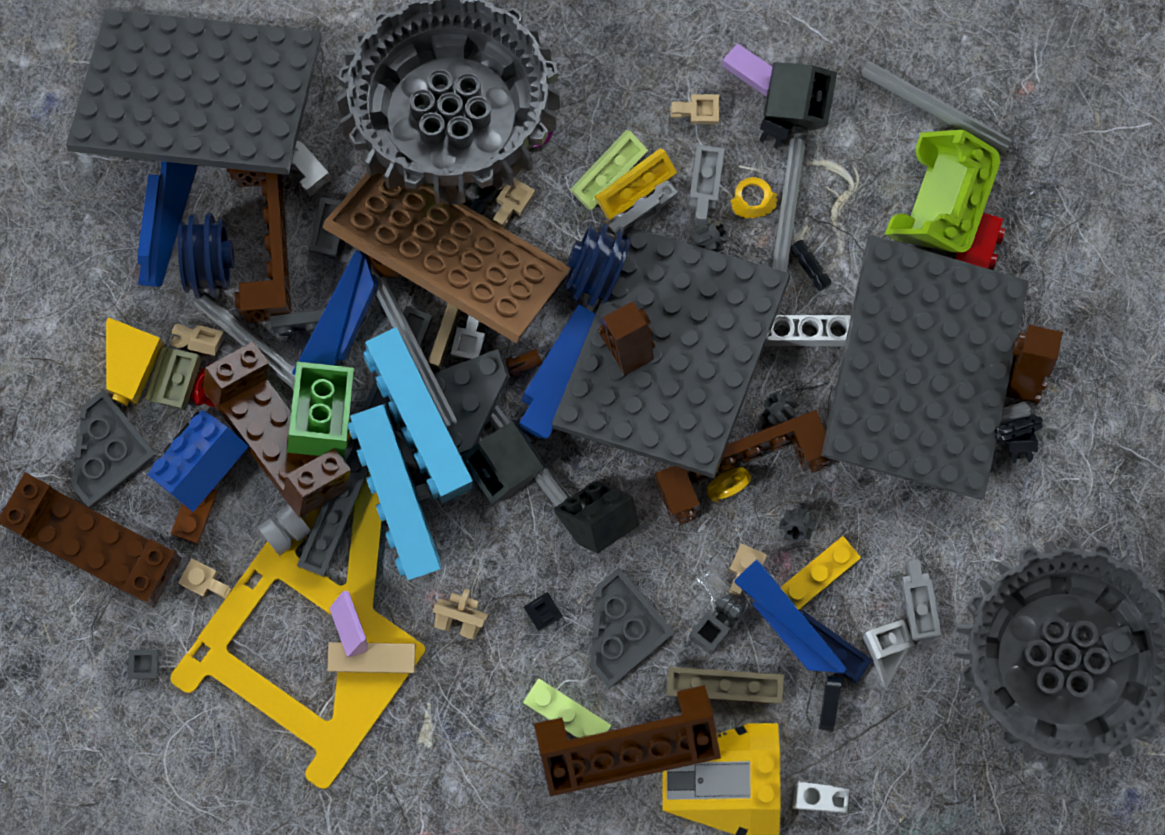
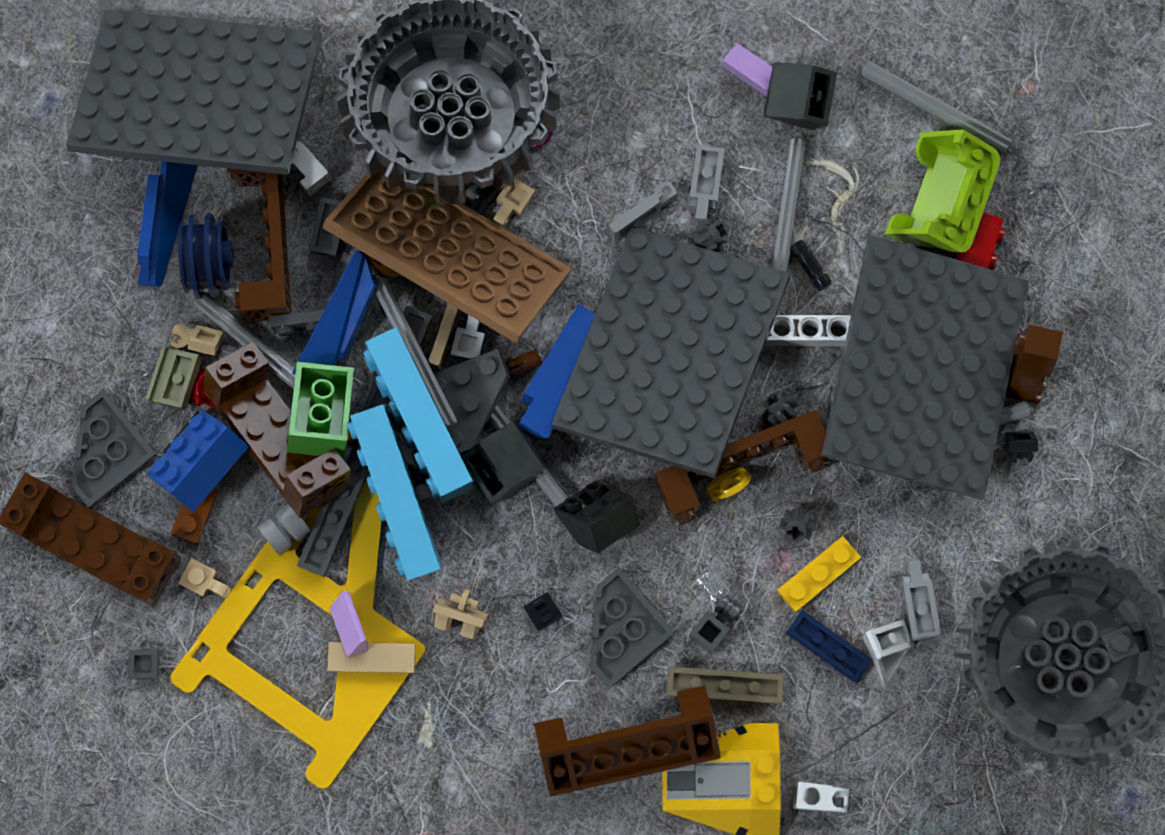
(129, 360): yellow slope -> none
(554, 704): yellowish green plate -> none
(596, 262): dark blue wheel -> none
(608, 168): yellowish green plate -> none
(628, 337): reddish brown wedge -> none
(635, 184): yellow plate -> none
(701, 109): tan plate -> none
(742, 208): yellow piece -> none
(744, 558): tan plate -> none
(776, 128): black tile -> none
(787, 620): blue wedge -> none
(830, 703): black beam -> none
(1018, 428): black axle -> none

